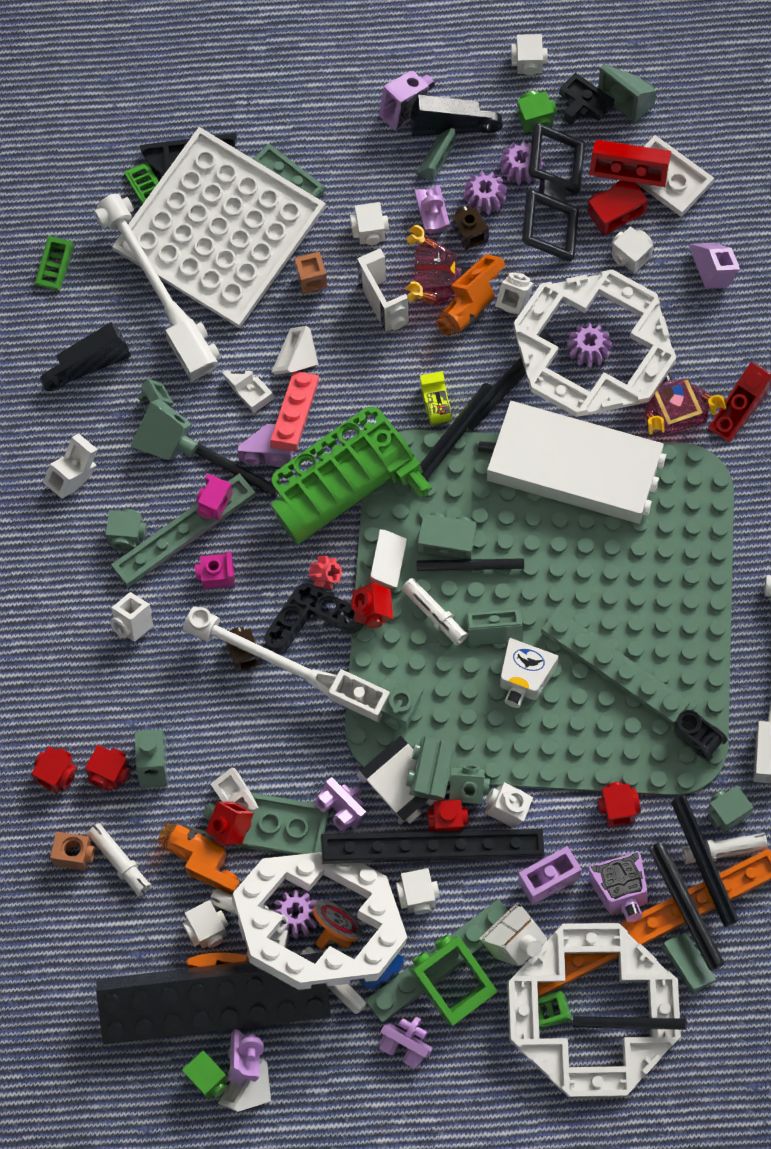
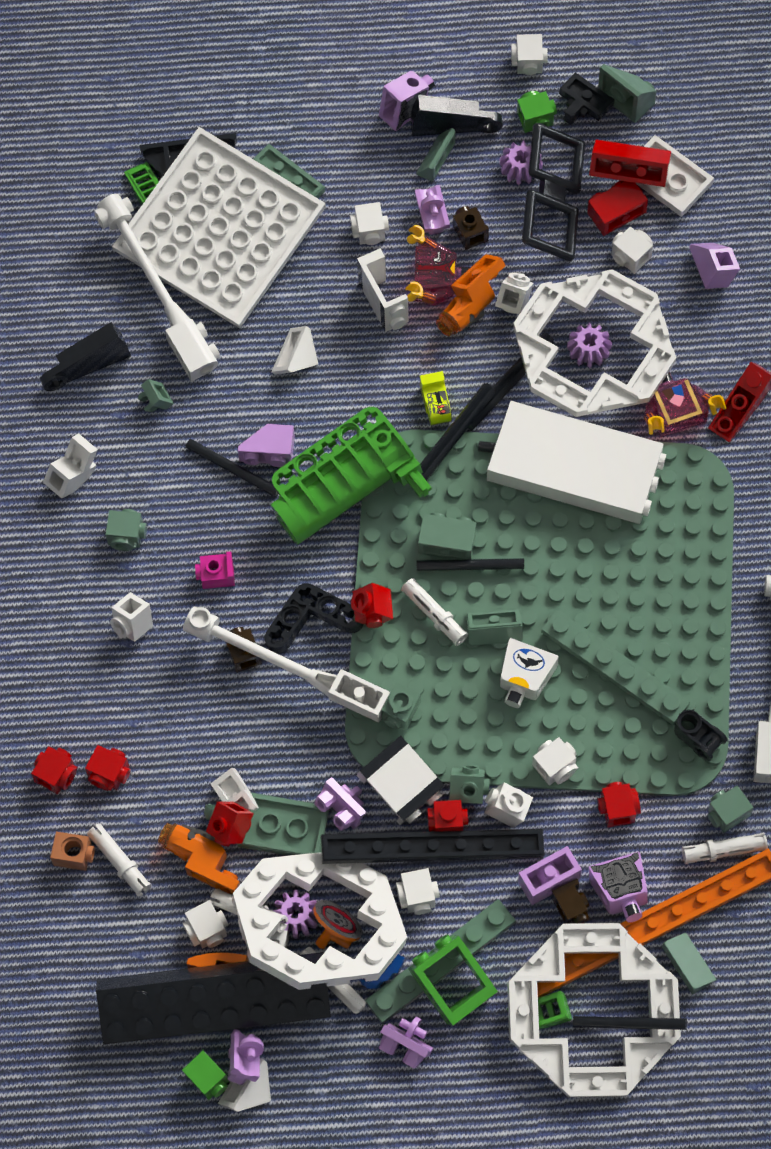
(51, 243): bright green slope -> none
(151, 755): sand green torso -> none
(164, 432): sand green torso -> none
(176, 536): sand green plate -> none
(214, 497): dark pink brick -> none
(249, 389): white slope -> none
(294, 411): coral plate -> none
(311, 272): nougat brick -> none
(325, 572): coral gear -> none
(388, 559): white slope -> none
(431, 768): sand green brick -> none
(485, 192): lavender gear -> none
(514, 937): white torso -> none
(555, 761): none -> white brick
(571, 904): none -> dark brown brick
(686, 906): black axle -> none
(704, 861): black axle -> none

